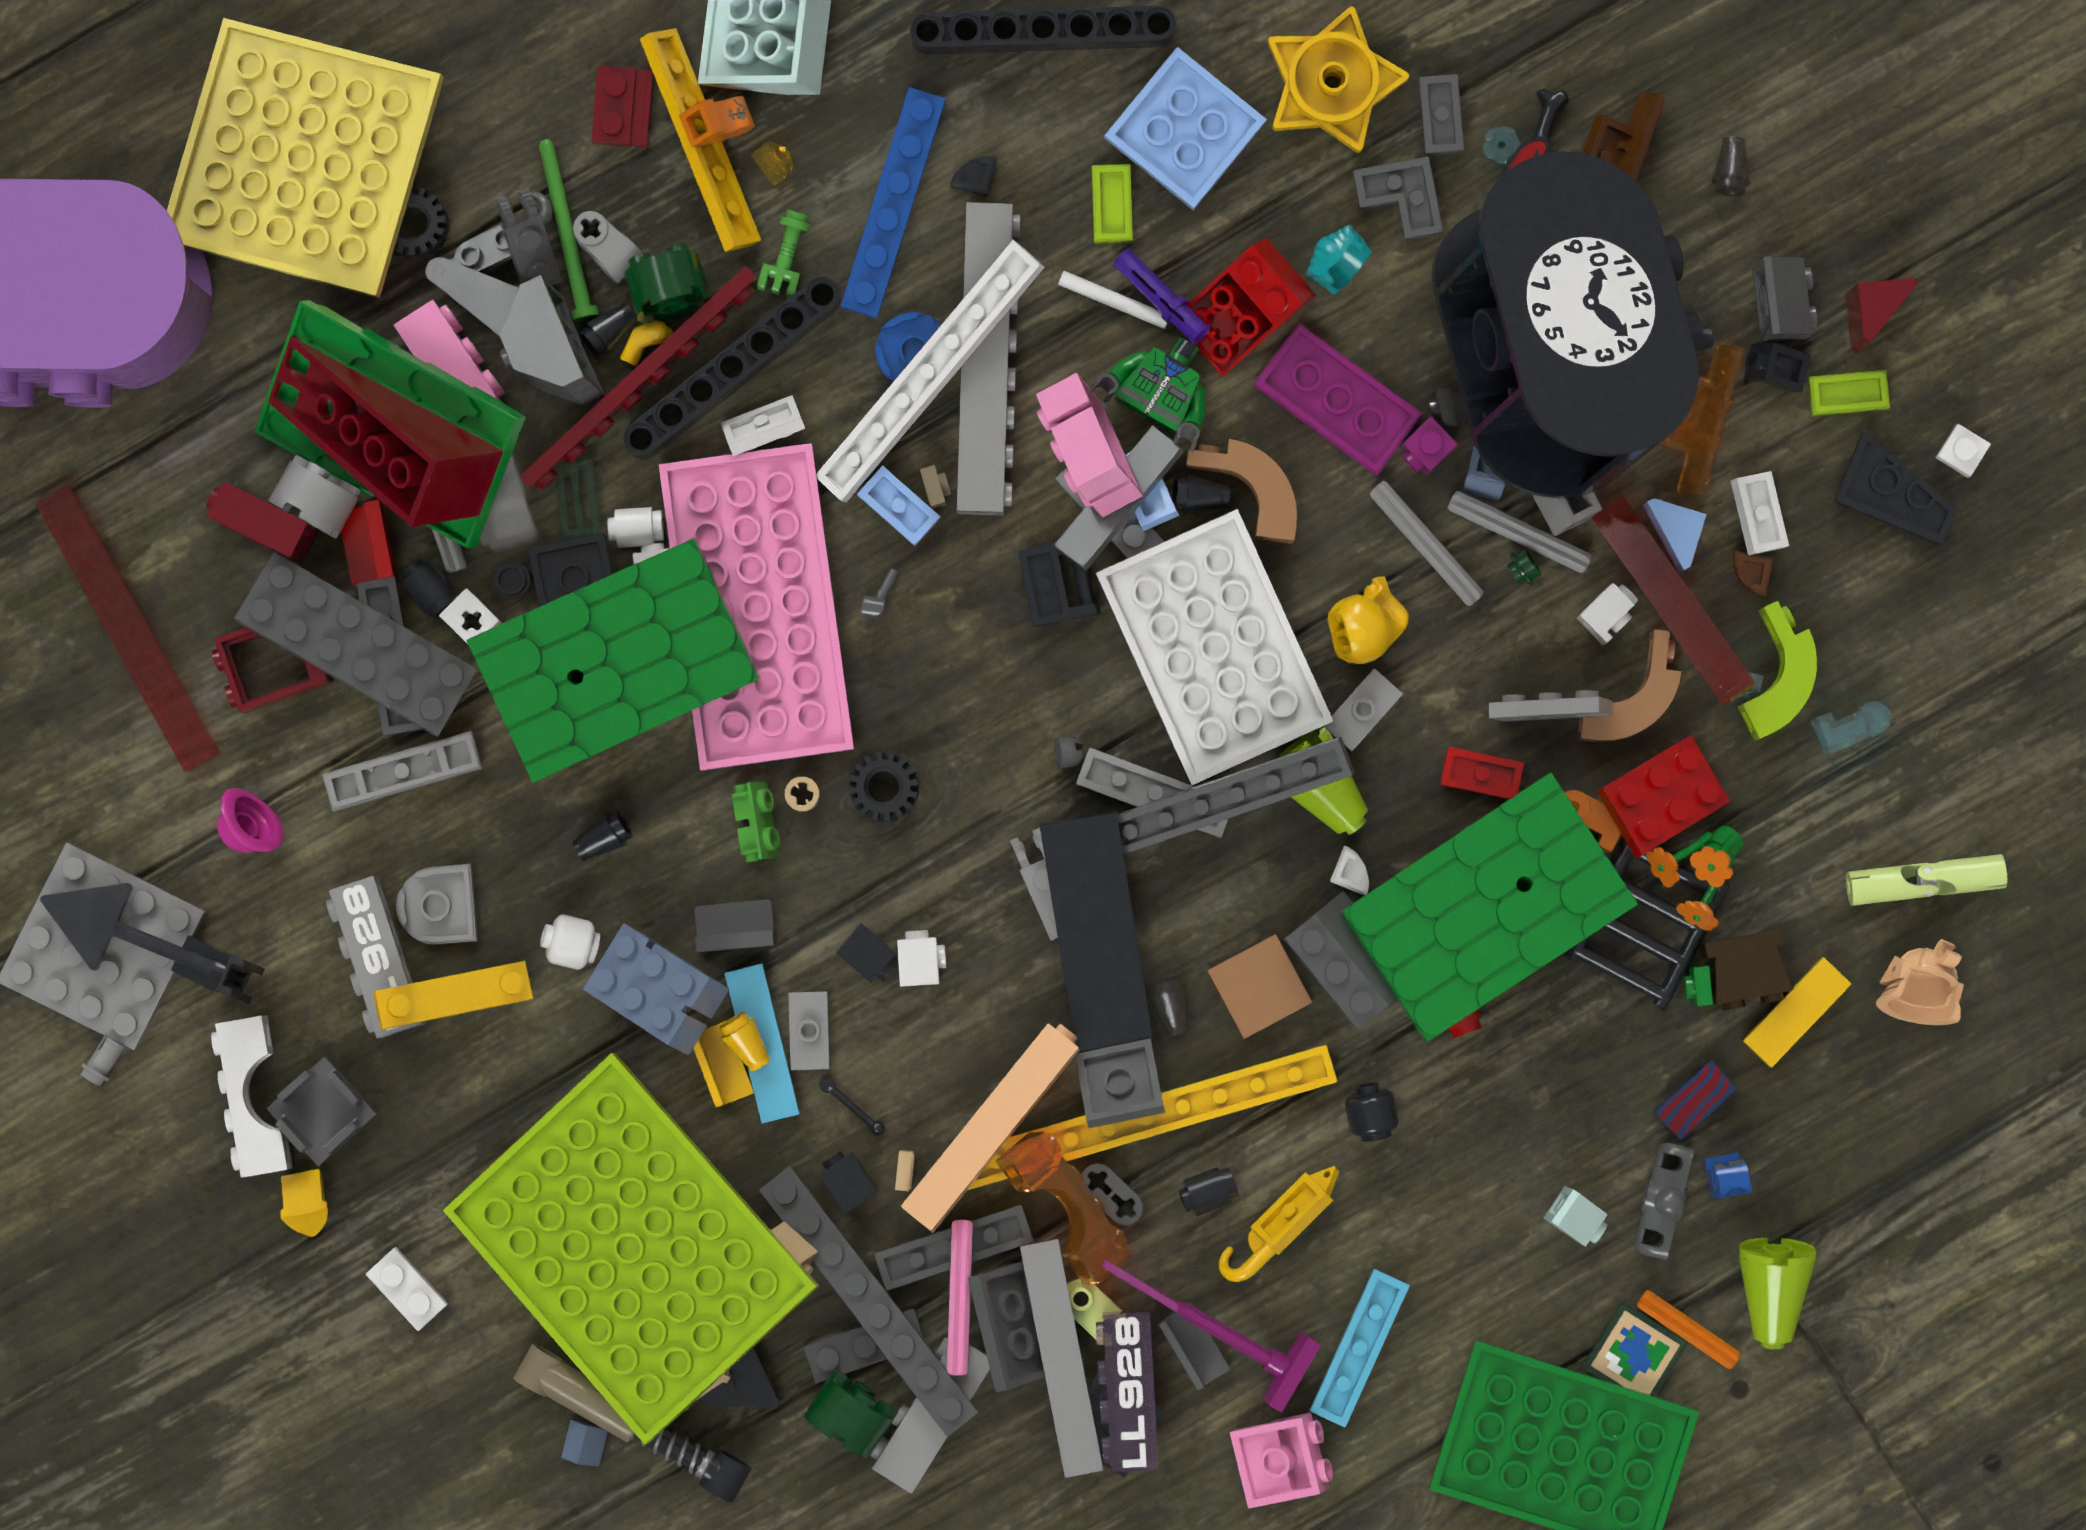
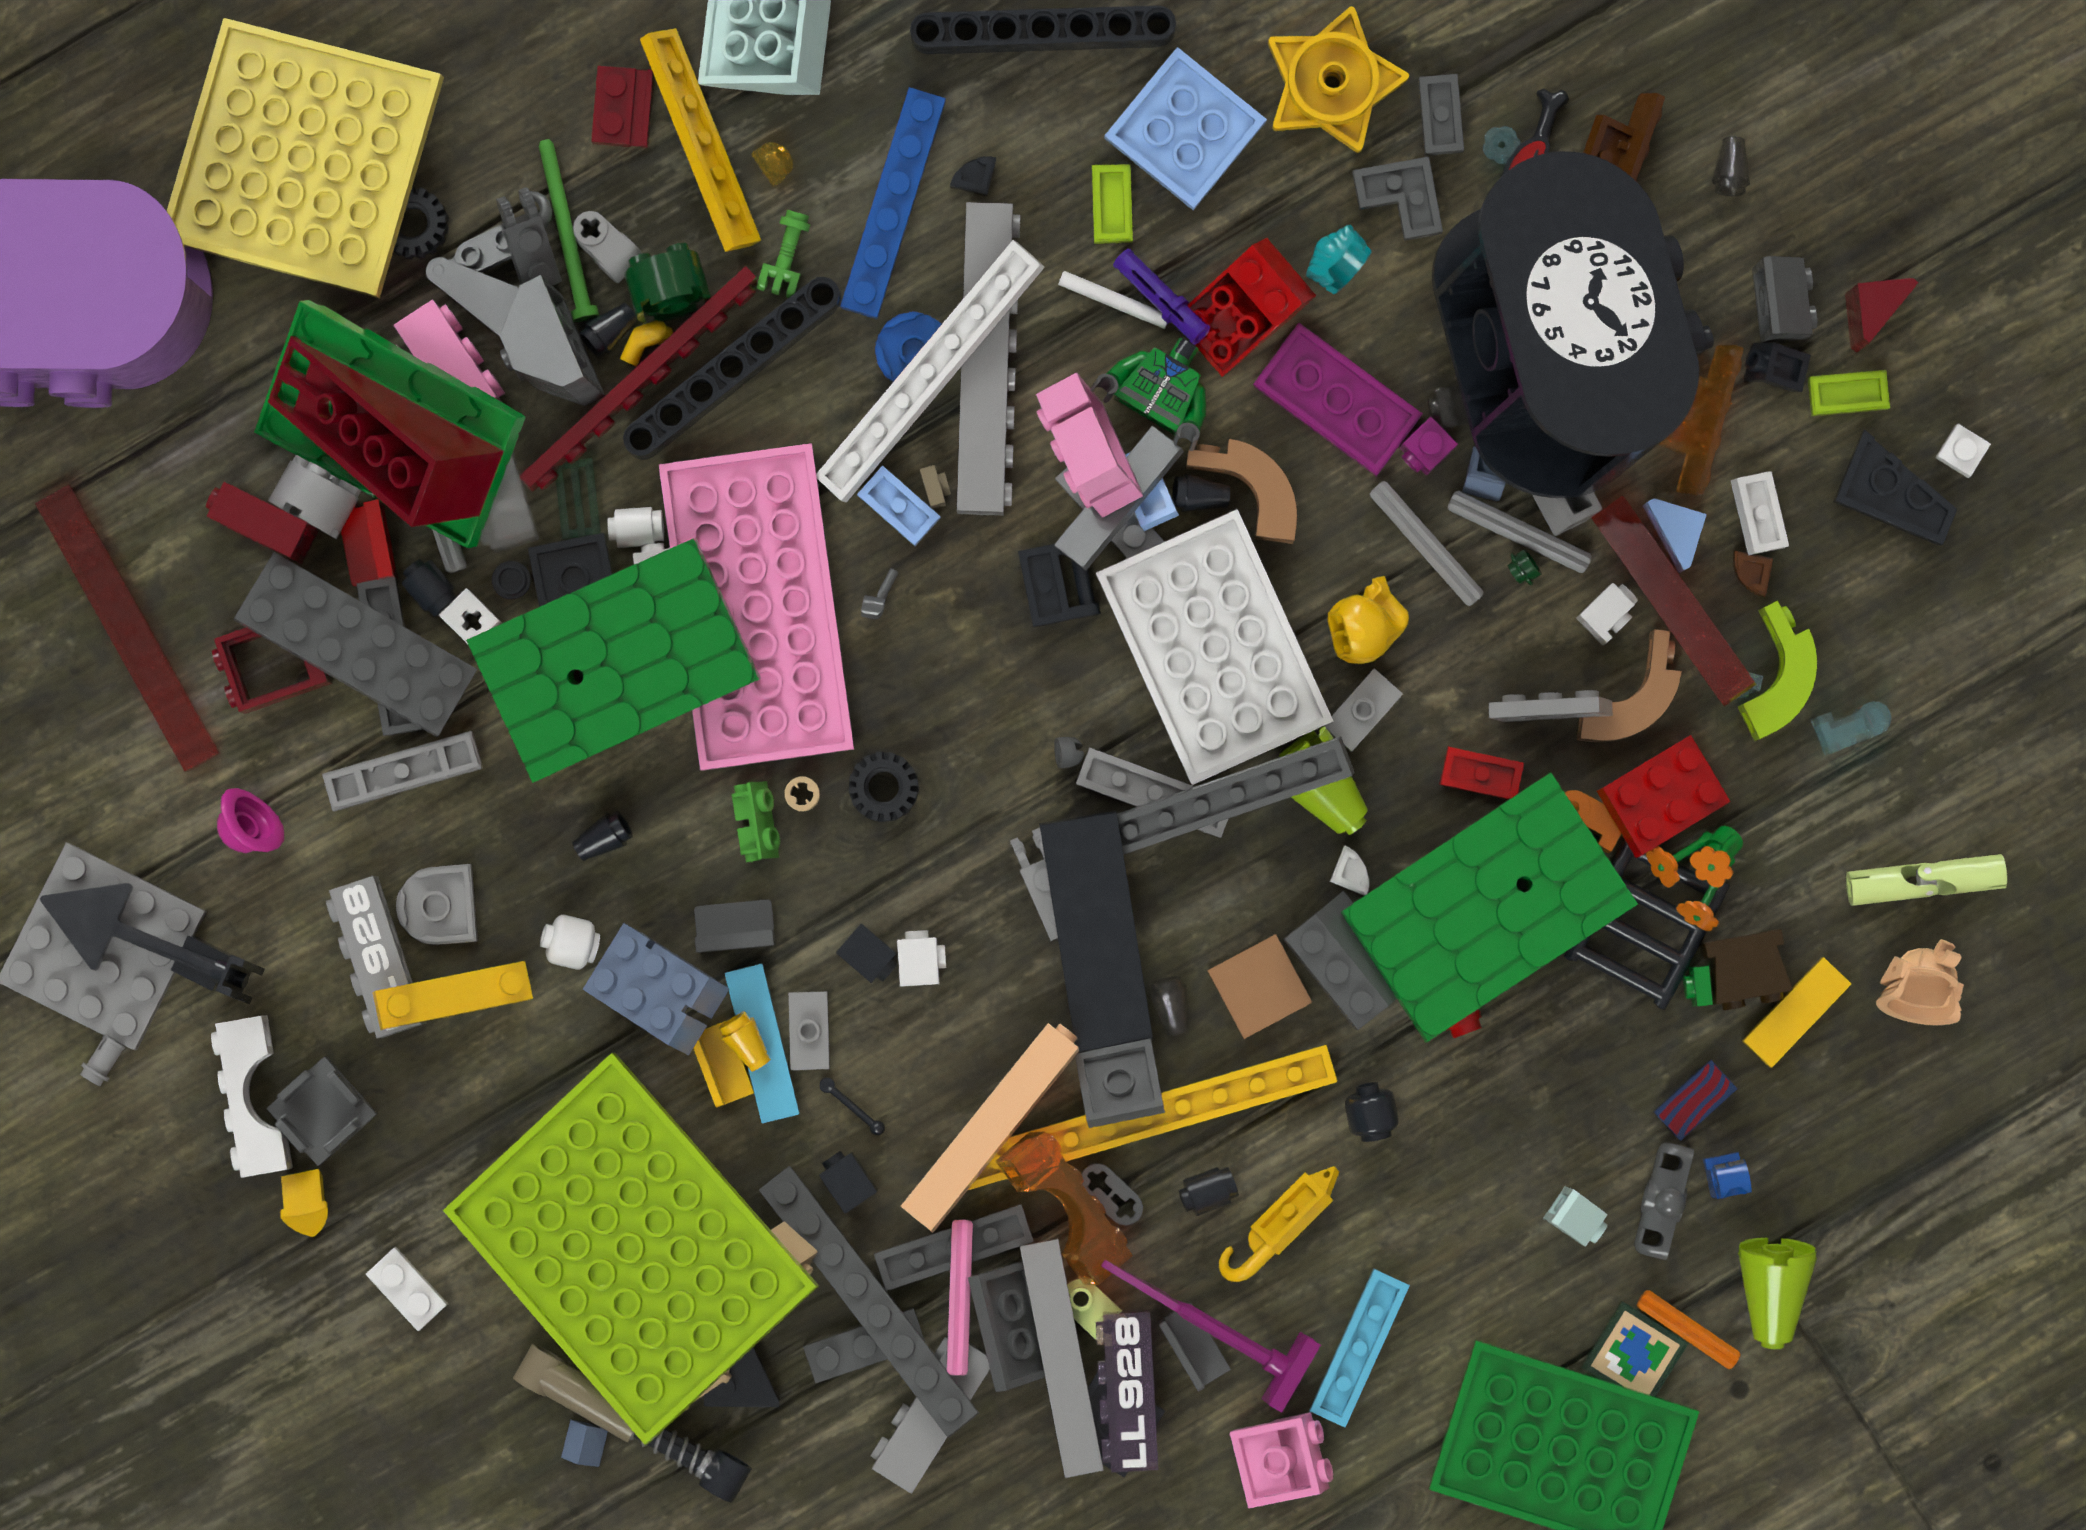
(722, 119): orange leg -> none
(762, 425): white plate -> none
(850, 1414): dark green brick -> none
(905, 1170): tan tile -> none

